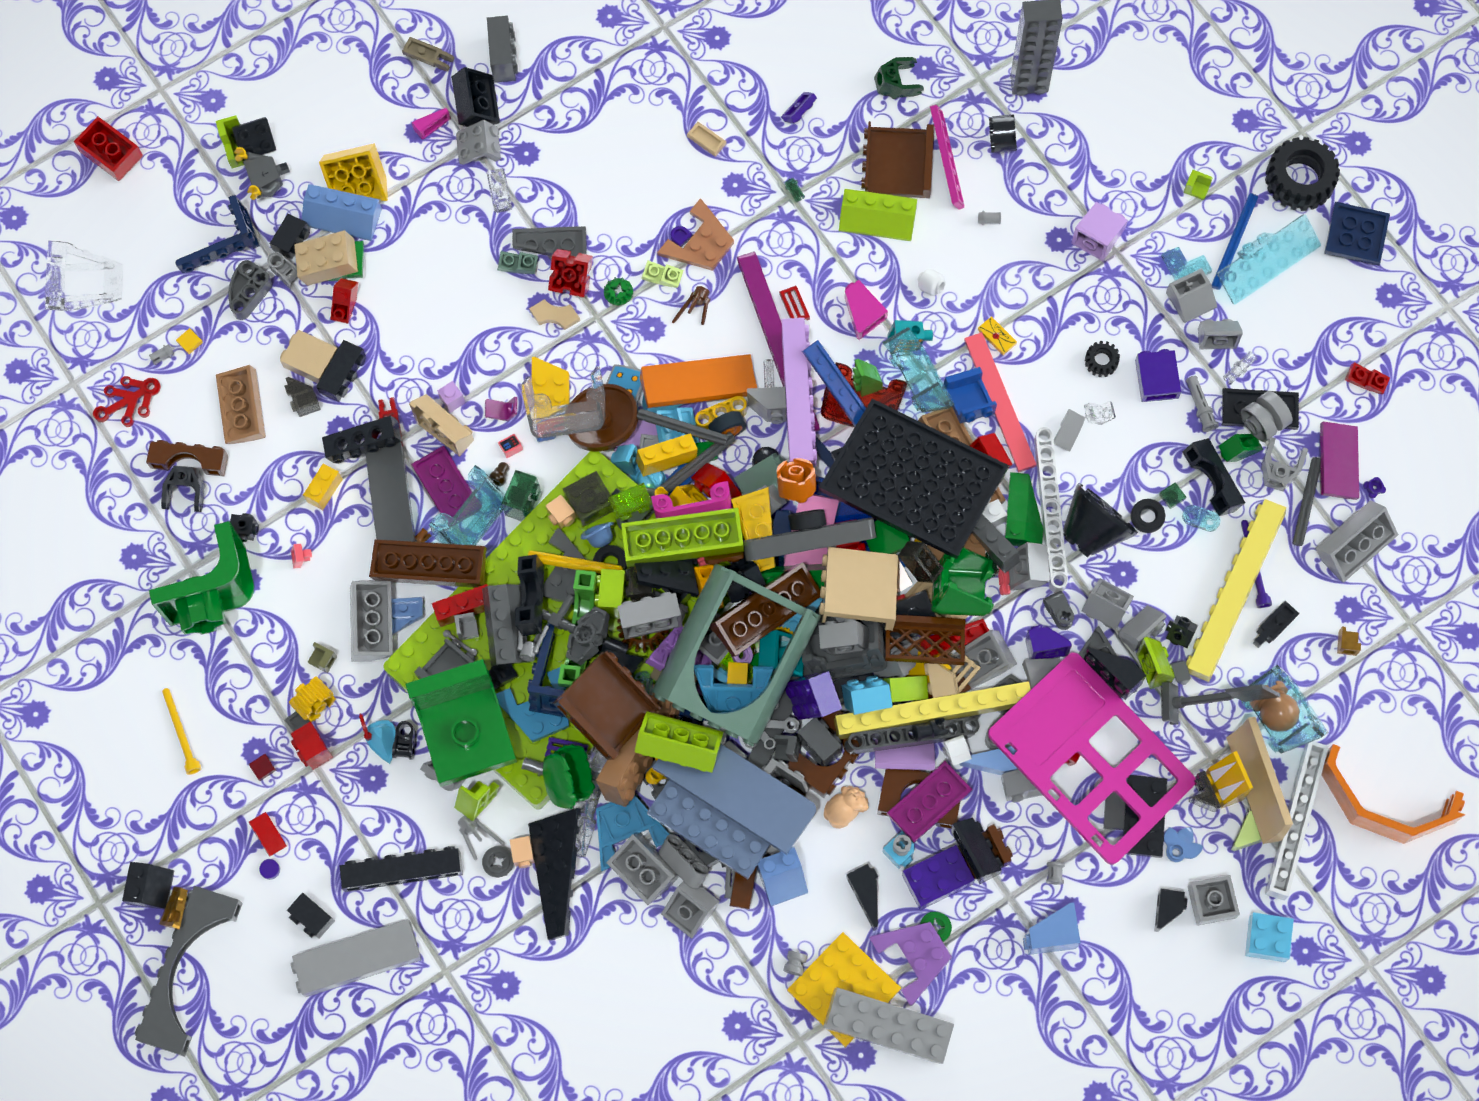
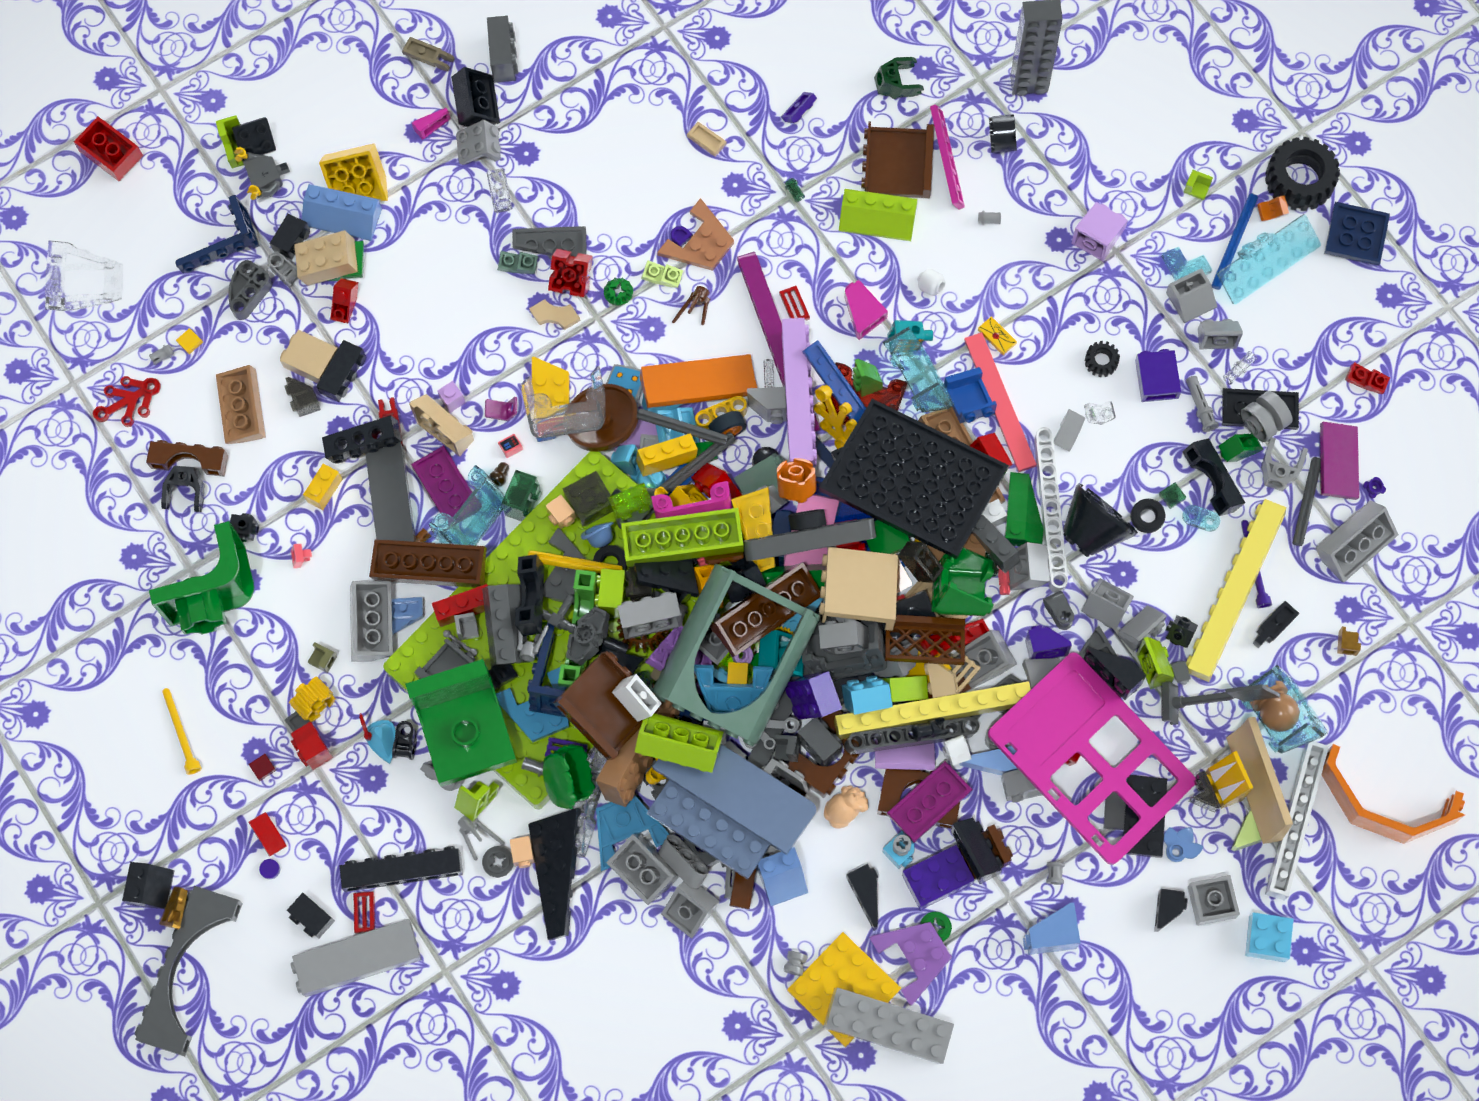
(357, 930): none -> red tile
(636, 697): none -> white brick
(831, 419): none -> yellow plant
(1273, 208): none -> orange bracket

